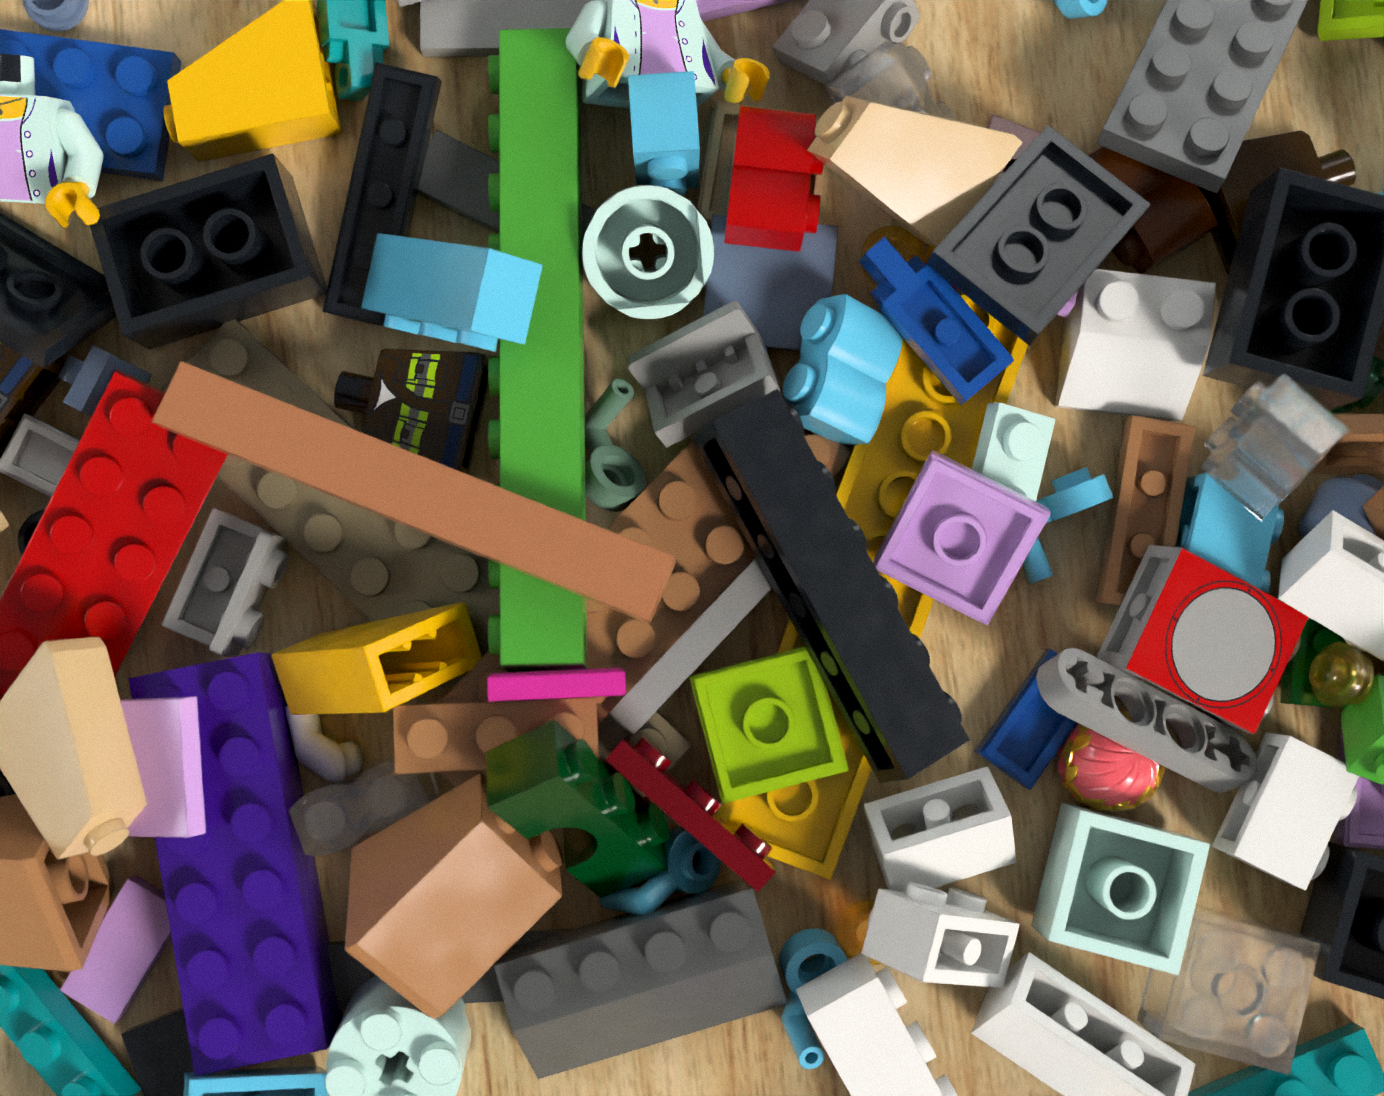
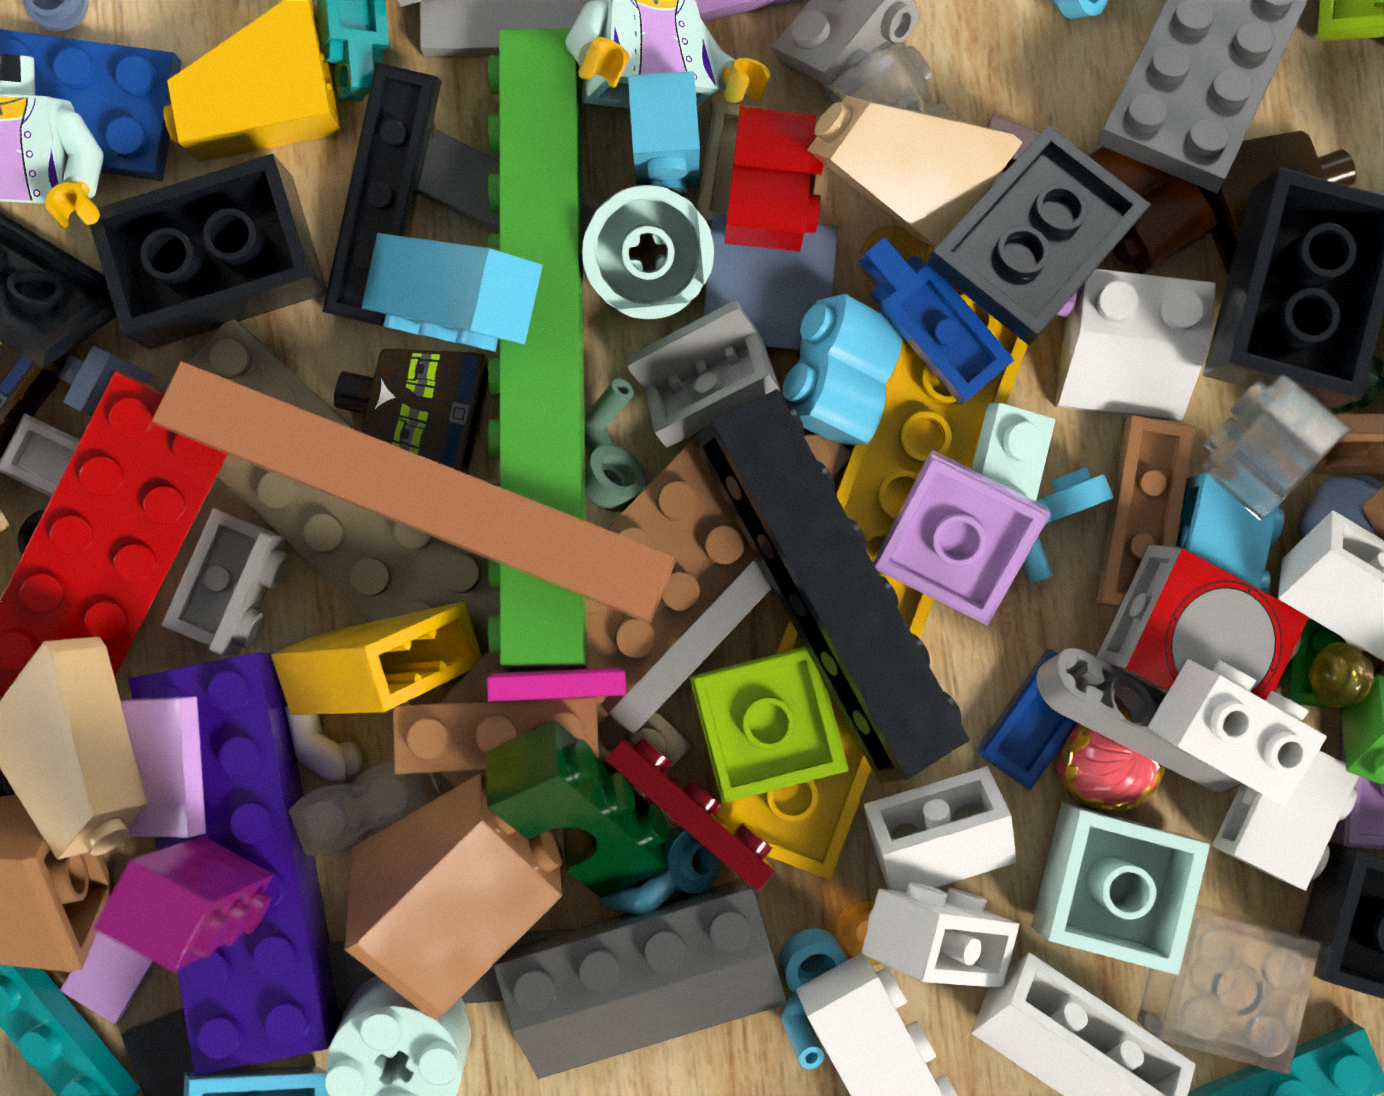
(185, 902): none -> magenta brick
(1237, 731): none -> white brick

